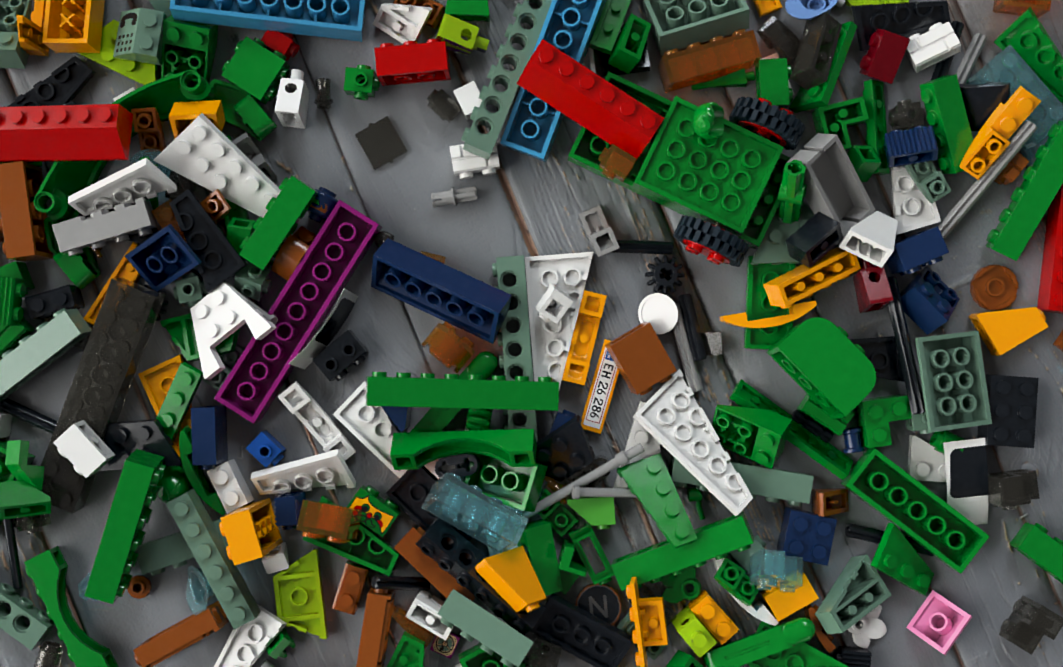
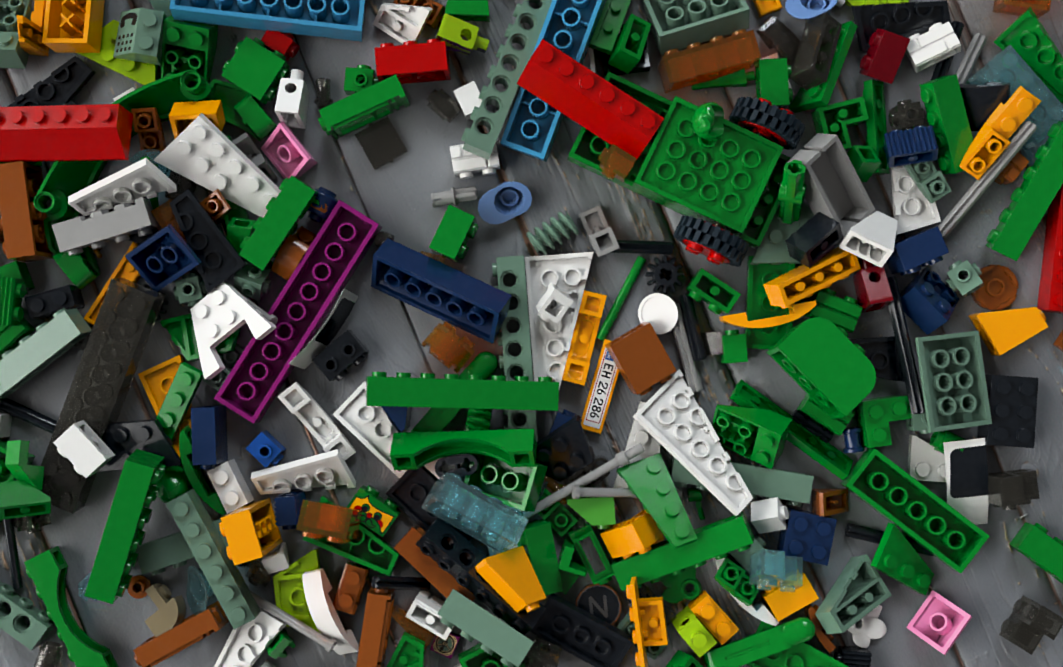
(170, 611): none -> dark tan brick
(257, 573): none -> clear smoke slope
(287, 152): none -> bright pink slope
(323, 613): none -> white slope
(328, 643): none -> light grey bar
(363, 107): none -> green door
(454, 234): none -> green brick
(504, 202): none -> medium blue piece
(552, 233): none -> sand green piece
(617, 305): none -> green bar
(632, 536): none -> light orange brick
(713, 292): none -> green brick
(734, 347): none -> green brick
(769, 515): none -> white brick
(835, 309): none -> green brick
(968, 285): none -> sand green brick

